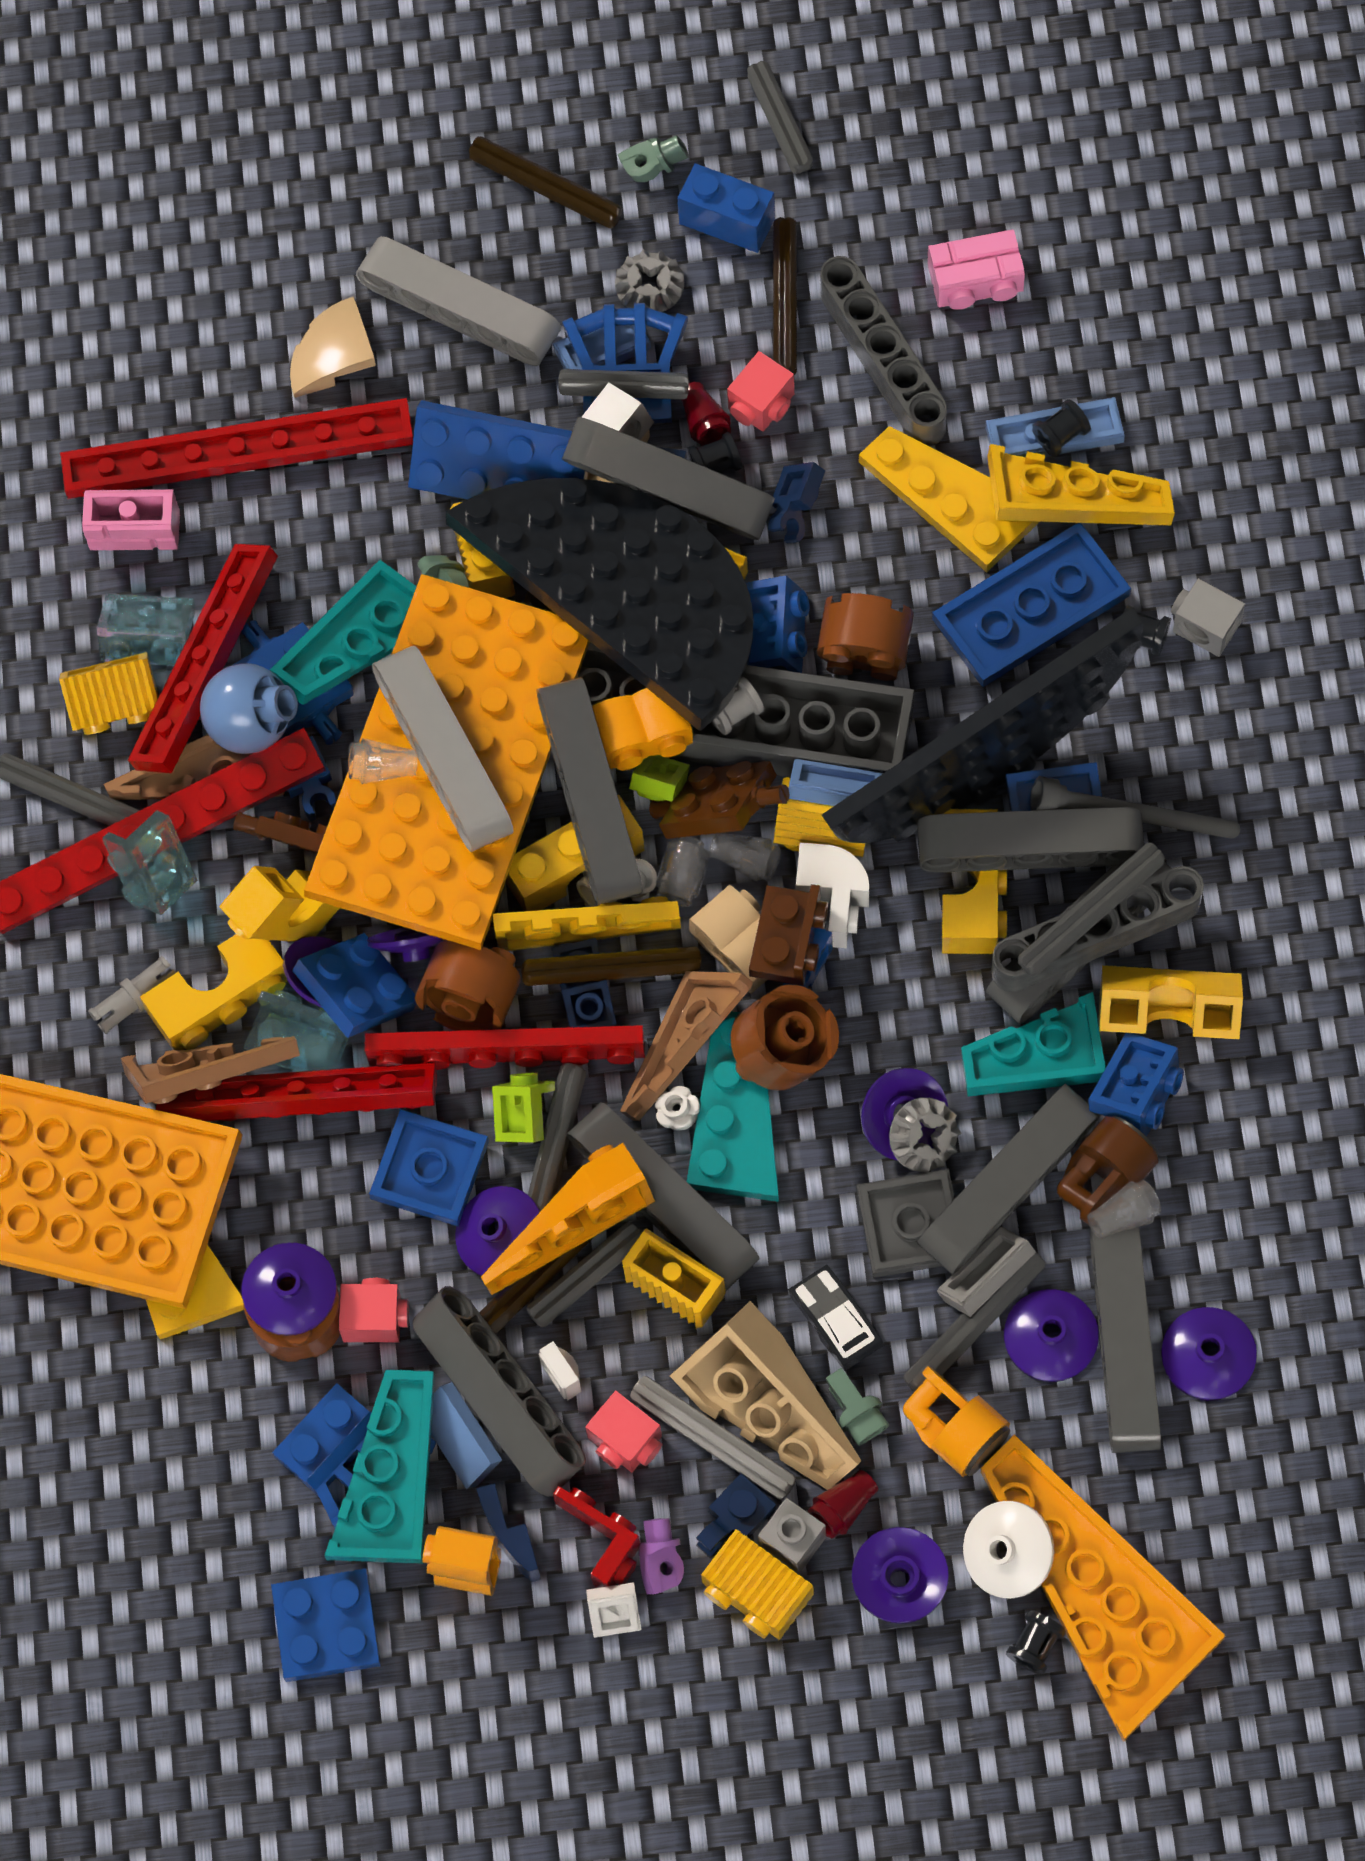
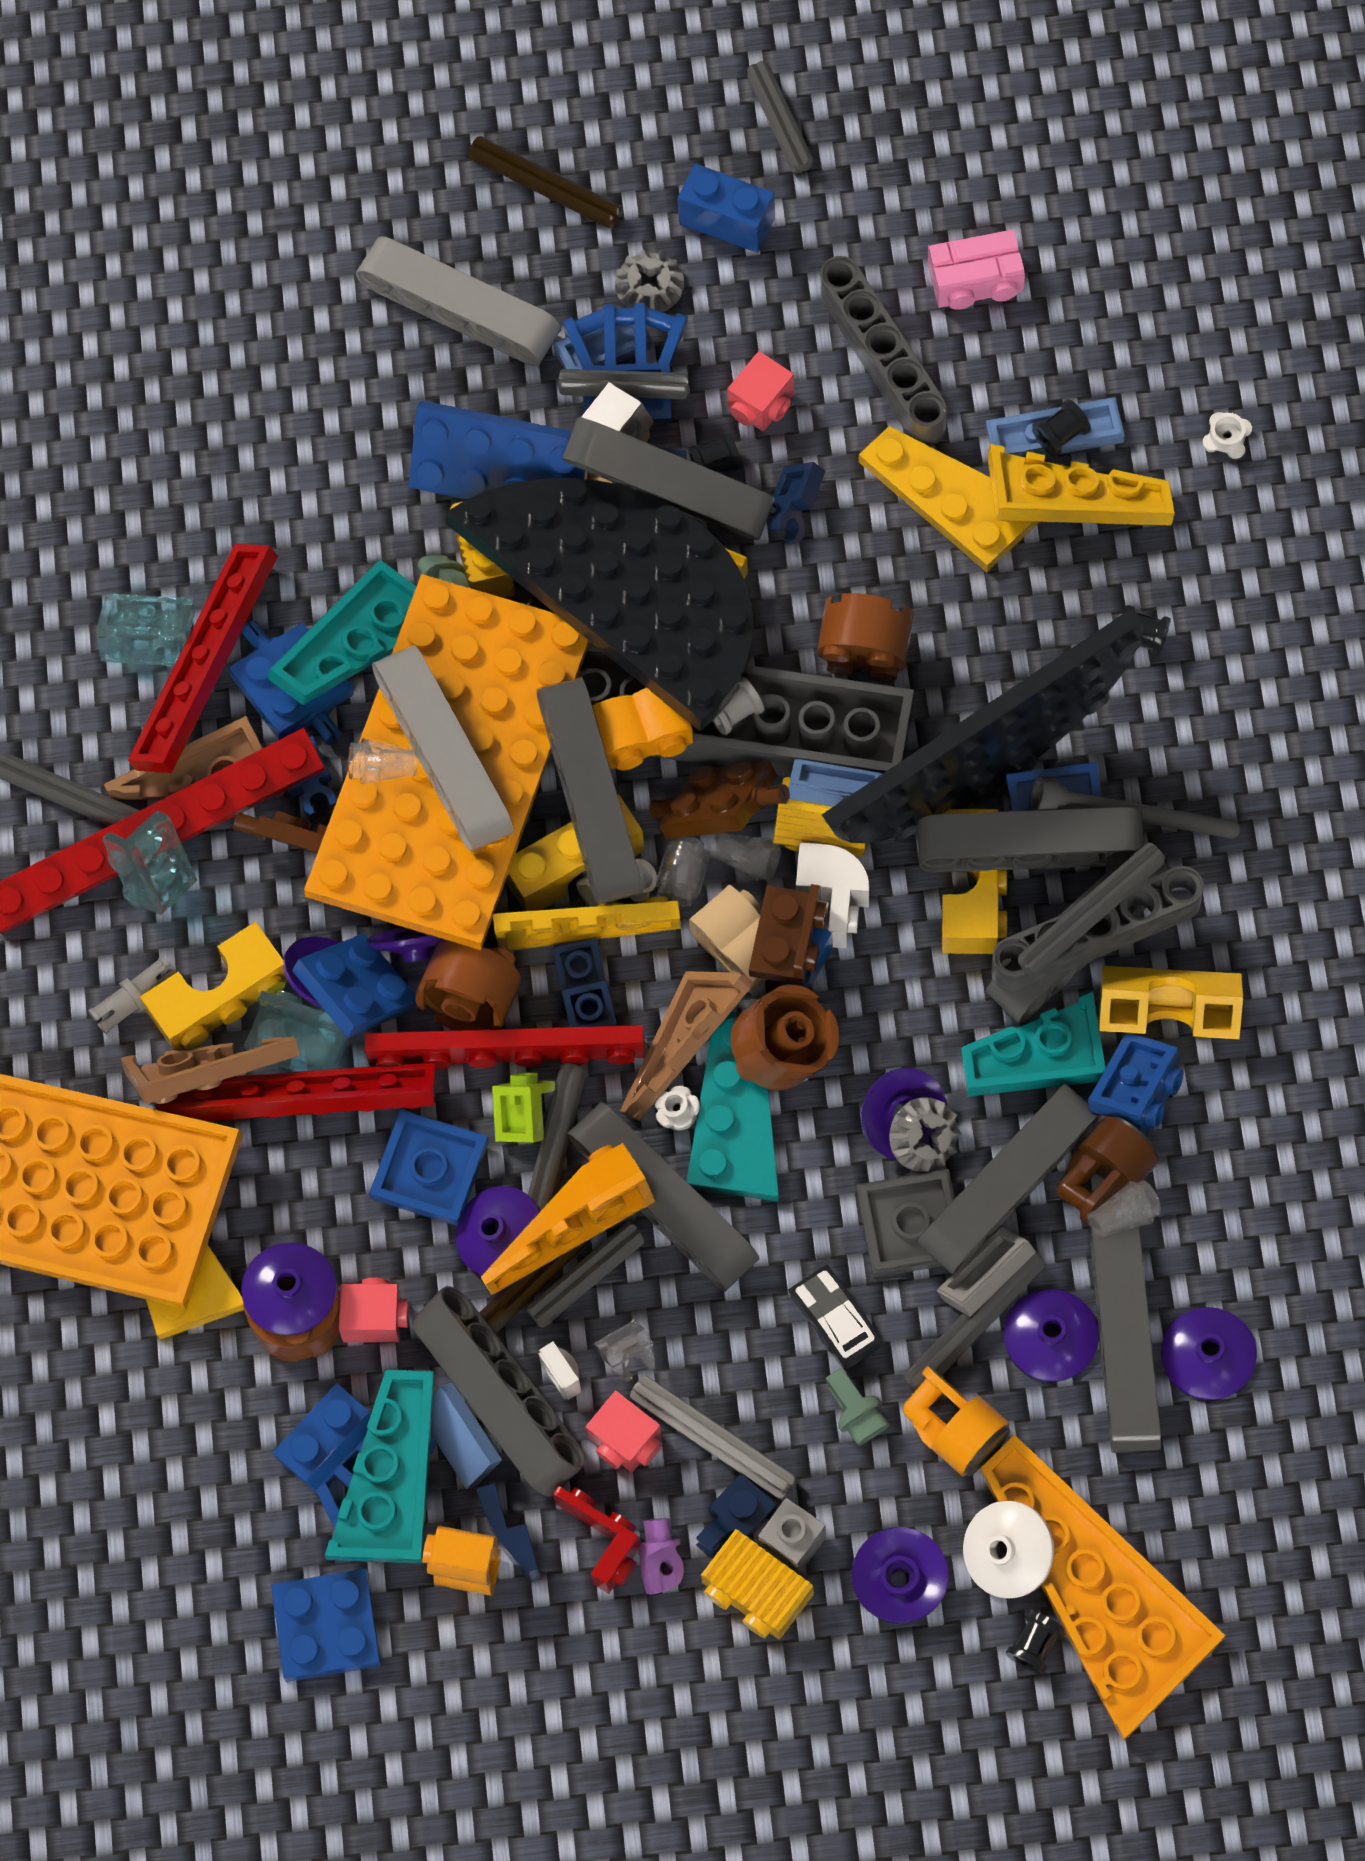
(109, 693): yellow brick -> none
(131, 519): bright pink brick -> none
(237, 448): red plate -> none
(246, 708): medium blue brick -> none
(275, 908): yellow arch -> none
(330, 348): tan brick -> none
(610, 966): dark brown axle -> none
(613, 1610): white tile -> none
(624, 1344): none -> clear tile
(659, 157): sand green piece -> none
(659, 778): lime bracket -> none
(673, 1278): yellow brick -> none
(704, 415): dark red cone -> none
(762, 1388): tan wedge -> none
(778, 624): blue bracket -> none
(785, 293): dark brown axle -> none
(843, 1503): dark red cone -> none
(1031, 604): blue plate -> none
(1207, 616): light grey brick -> none
(1227, 423): none -> white plate

